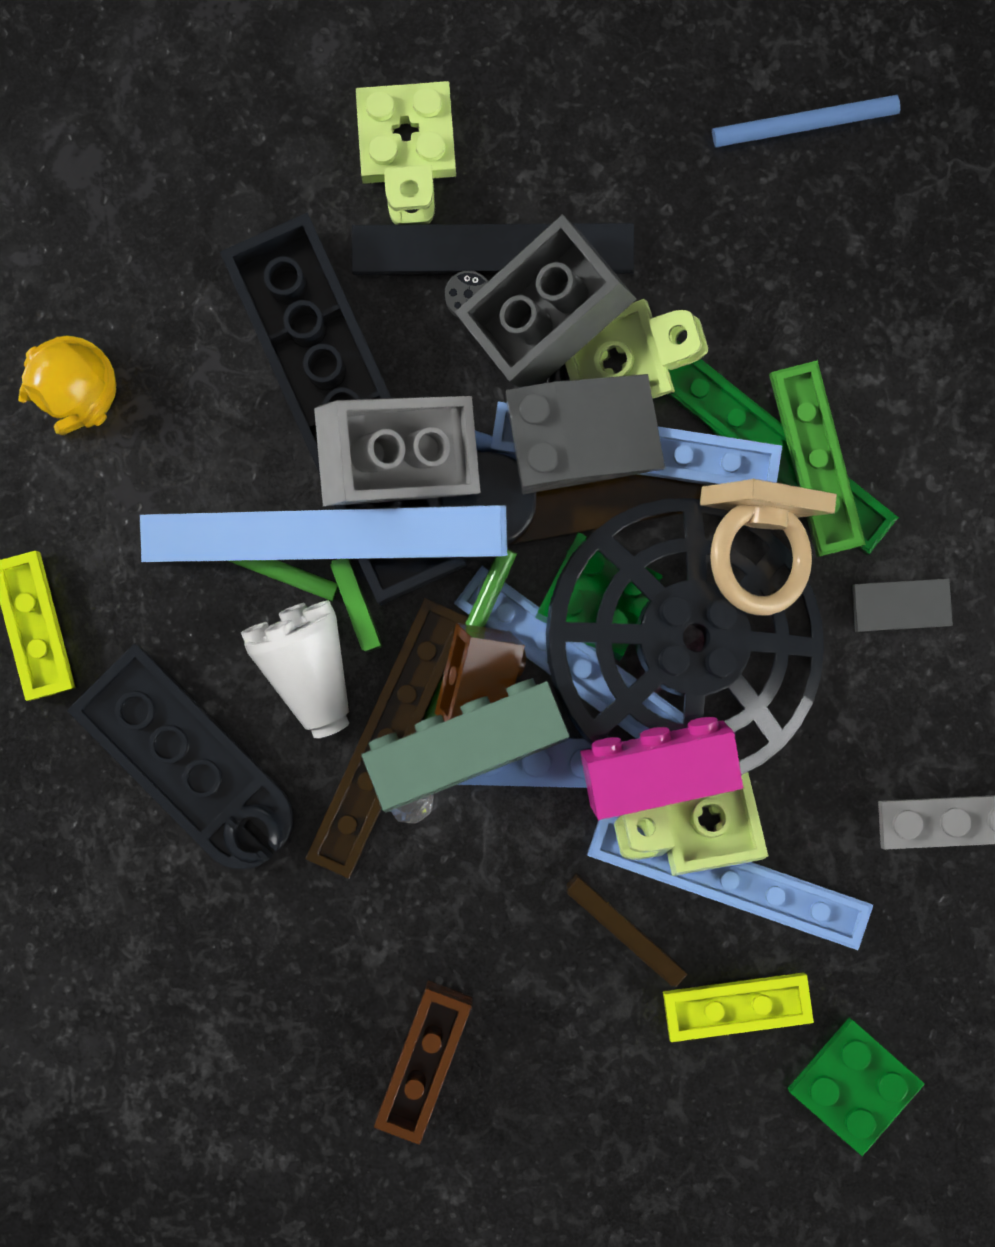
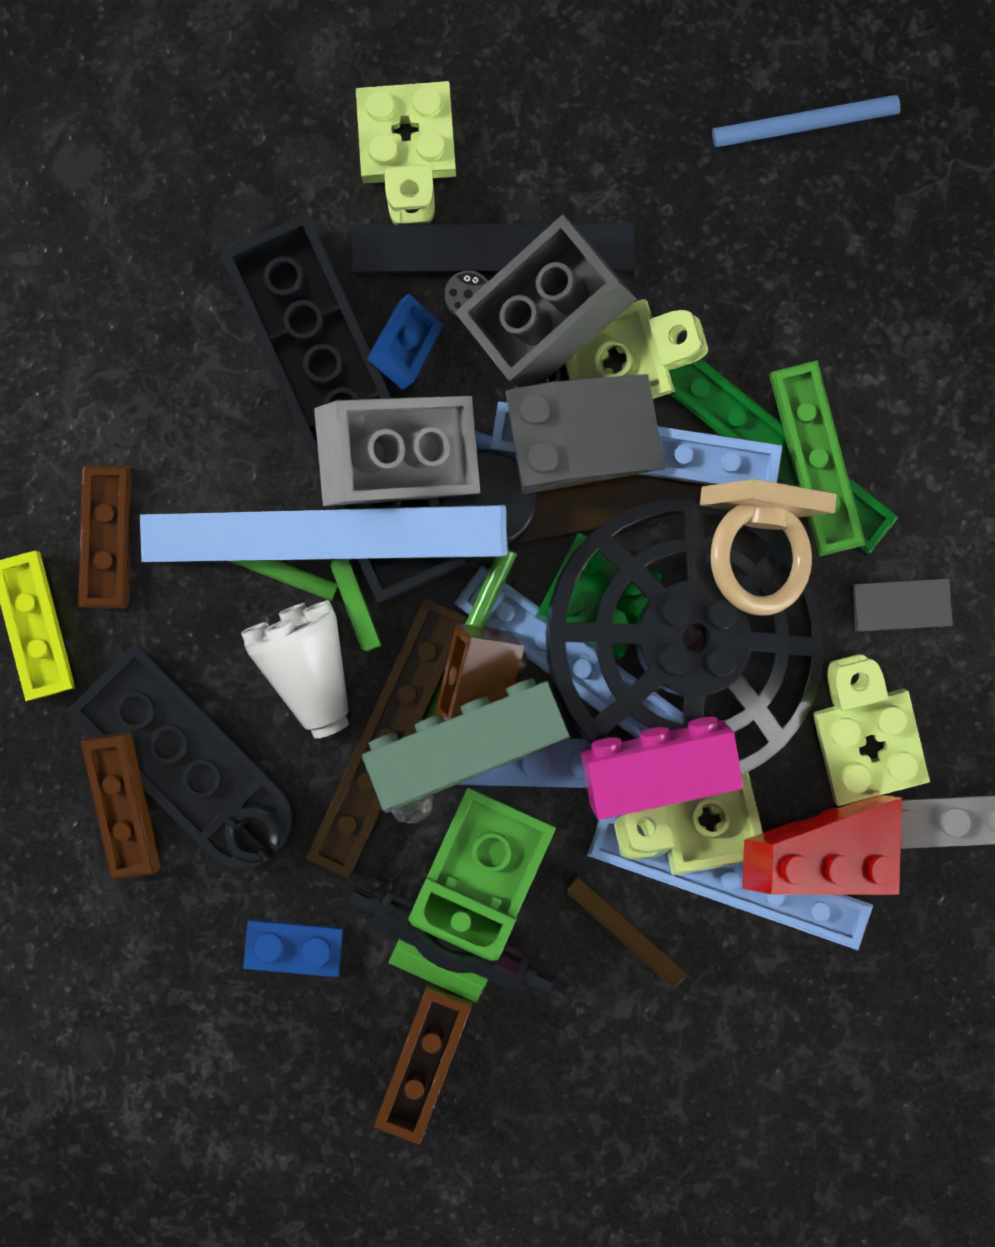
(69, 380): yellow helmet -> none
(105, 537): none -> reddish brown tile
(120, 805): none -> reddish brown tile
(293, 947): none -> blue plate
(405, 341): none -> blue plate
(469, 902): none -> bright green piece
(738, 1007): neon yellow plate -> none
(830, 854): none -> red wedge
(855, 1086): green plate -> none
(861, 712): none -> yellowish green plate

